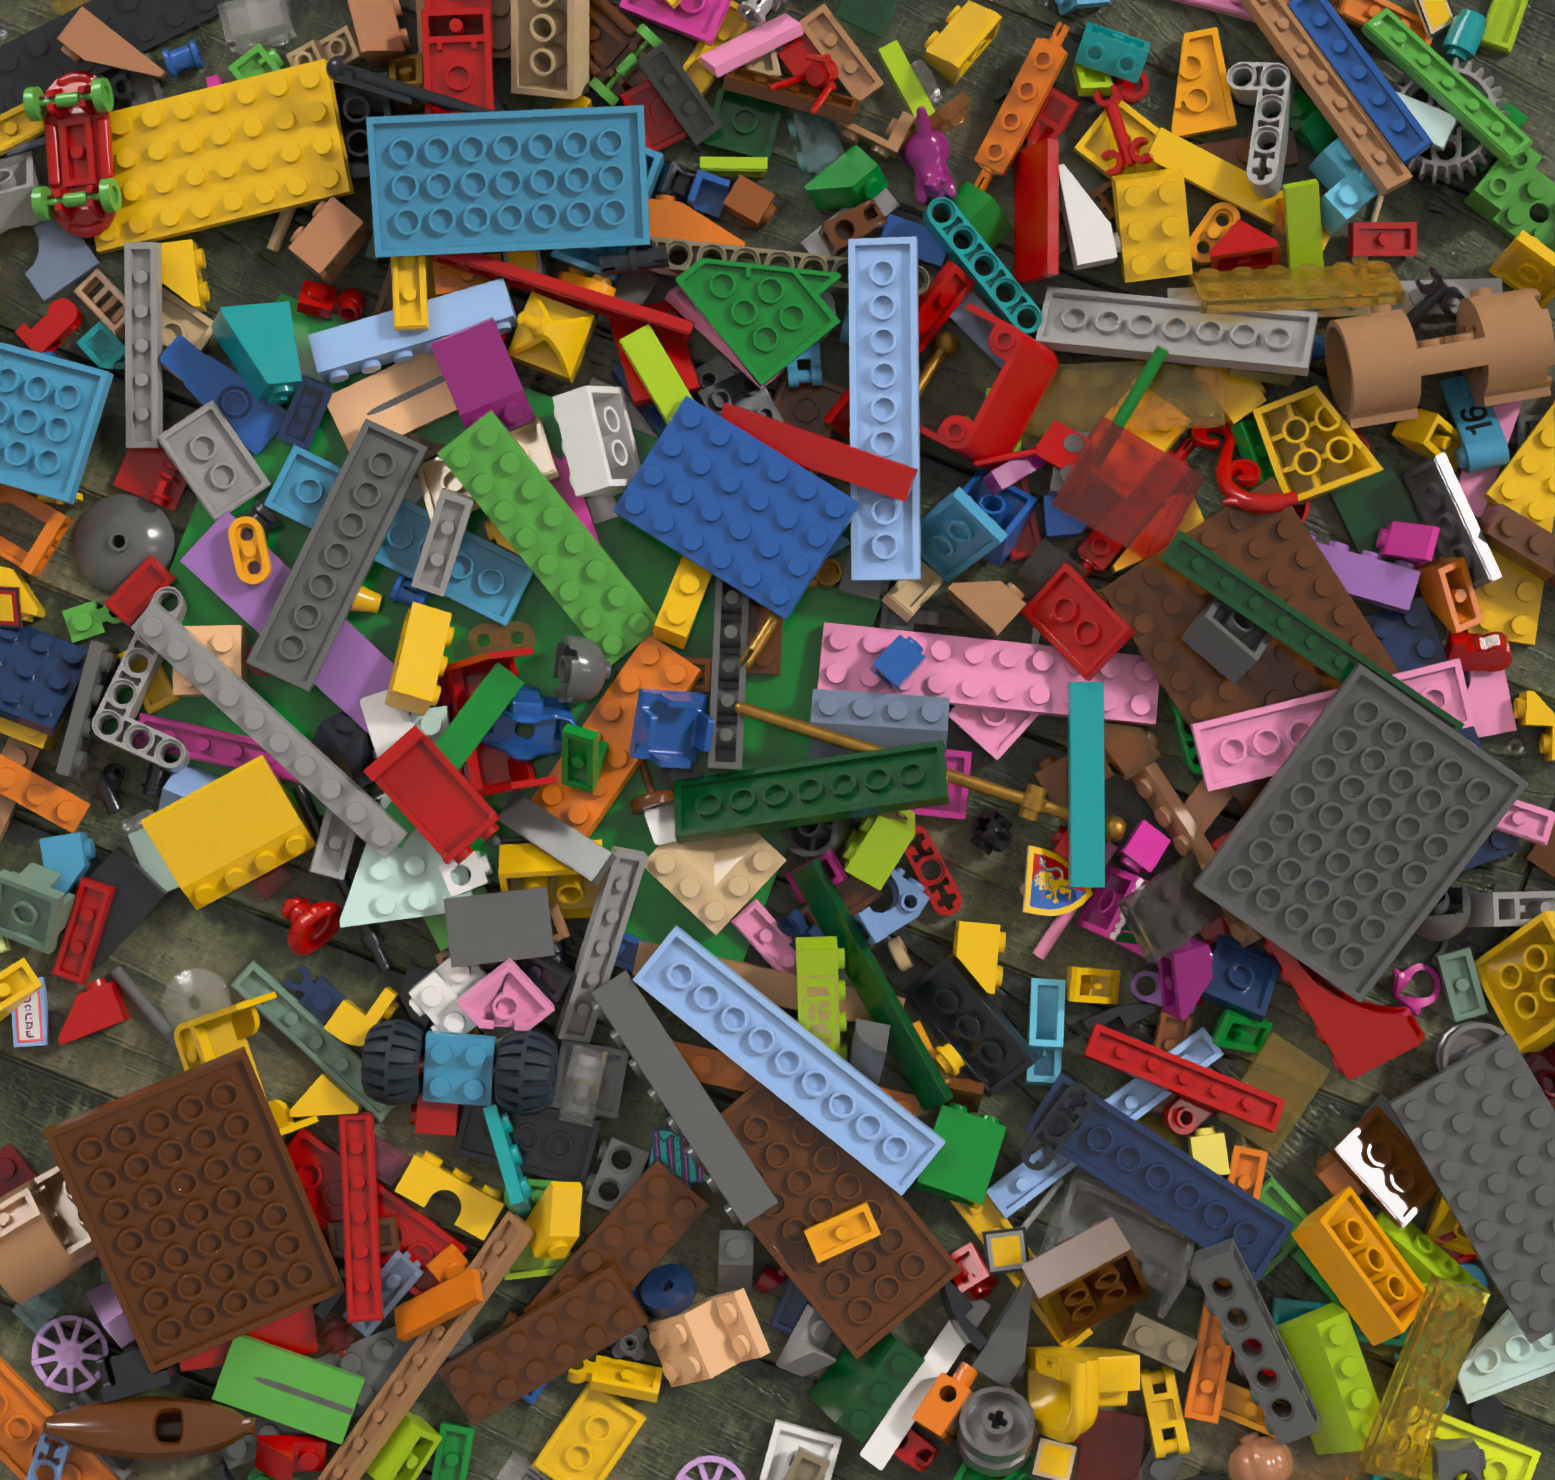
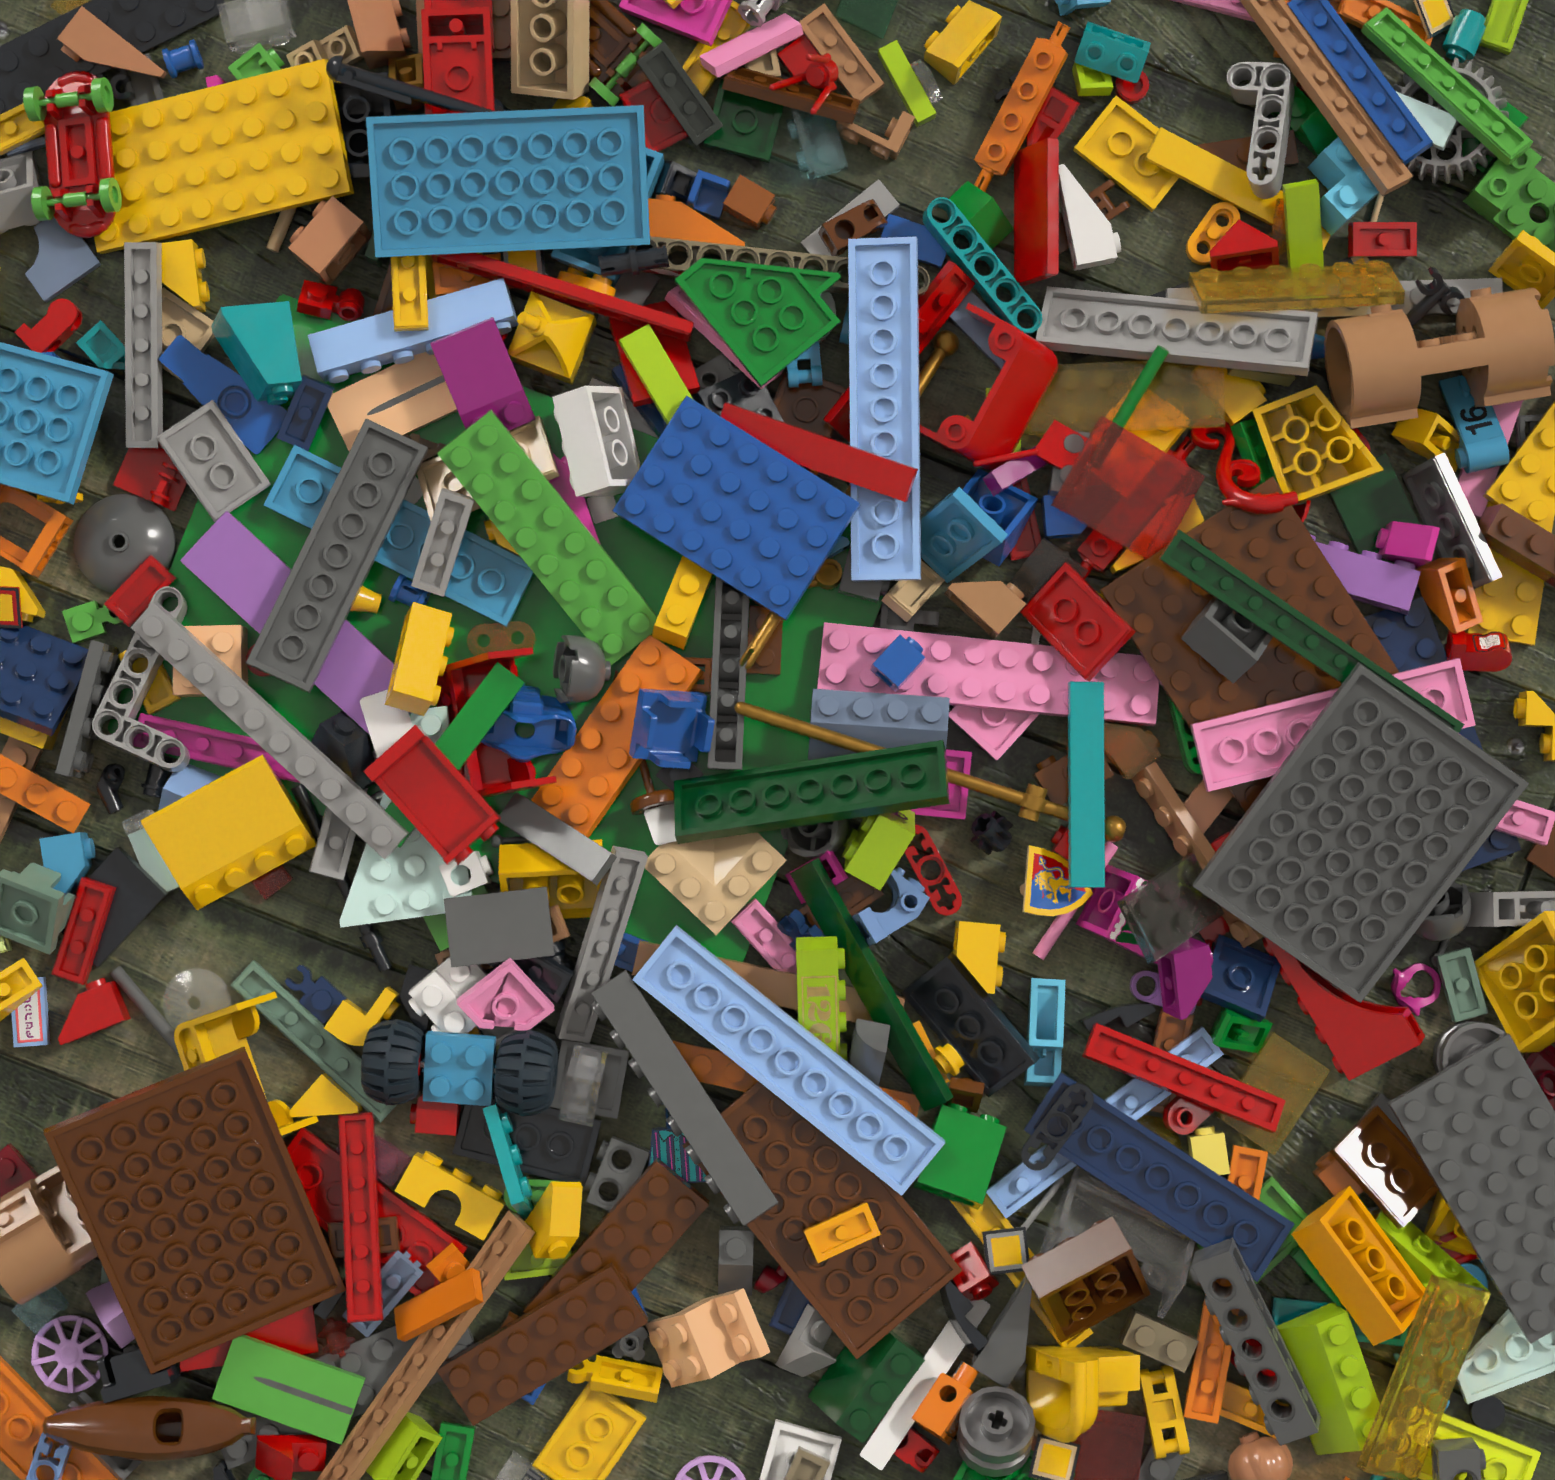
(117, 321): medium nougat slope -> none
(249, 551): light orange plate -> none
(264, 517): black wheel -> none
(311, 924): red hair -> none
(582, 757): green slope -> none
(673, 1301): dark blue piece -> none
(734, 166): lime tile -> none
(847, 181): green slope -> none
(900, 954): tan tile -> none
(928, 156): magenta animal -> none
(951, 113): clear orange plate -> none
(1092, 985): yellow slope -> none
(1128, 153): red bar -> none
(1142, 848): dark pink slope -> none
(1152, 224): yellow brick -> none
(1202, 91): light orange wing -> none
(1490, 703): bright pink tile -> none

